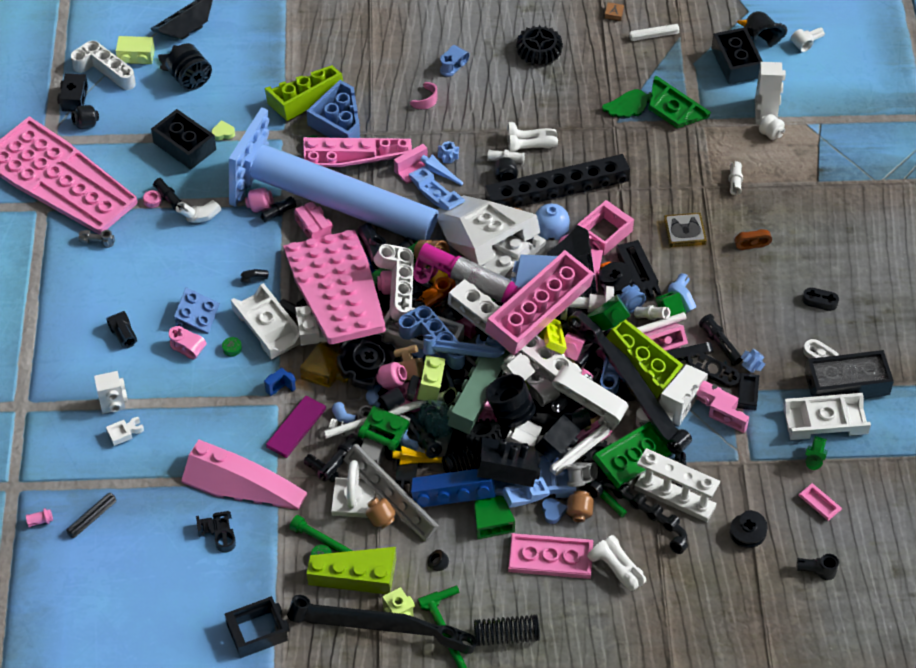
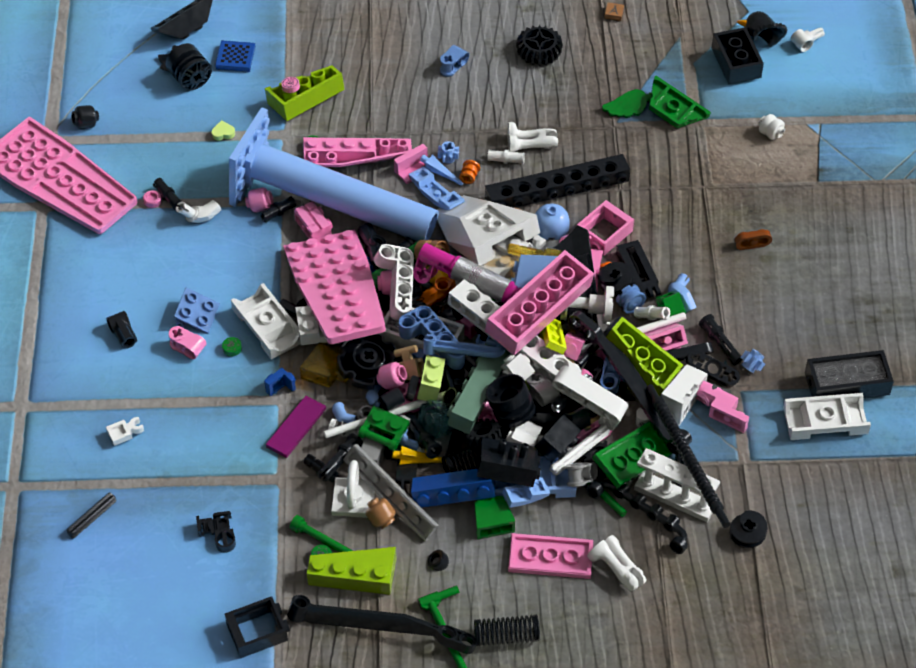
(39, 518): bright pink pin -> none
(73, 91): black brick -> none
(96, 55): white beam -> none
(105, 237): flat silver bar -> none
(111, 392): white brick -> none
(135, 49): yellowish green brick -> none
(183, 139): black brick -> none
(231, 475): bright pink wedge -> none
(235, 56): none -> blue tile
(254, 273): black arm -> none
(290, 85): none -> bright pink tile
(336, 113): medium blue brick -> none
(398, 602): yellowish green brick -> none
(430, 101): bright pink helmet -> none
(469, 171): none -> orange bush
(505, 169): black head -> none
(517, 250): none -> clear yellow piece
(553, 510): medium blue tile -> none
(580, 506): medium nougat head -> none
(610, 313): green slope -> none
(654, 32): white axle -> none
(685, 230): tile -> none
(688, 457): none -> black hose
(735, 178): white pin -> none
(748, 391): black tile -> none
(769, 89): white wedge -> none
(816, 453): green hips -> none
(819, 566): black pin -> none
(820, 299): black beam -> none
(820, 349): white plate -> none
(820, 502): bright pink tile -> none

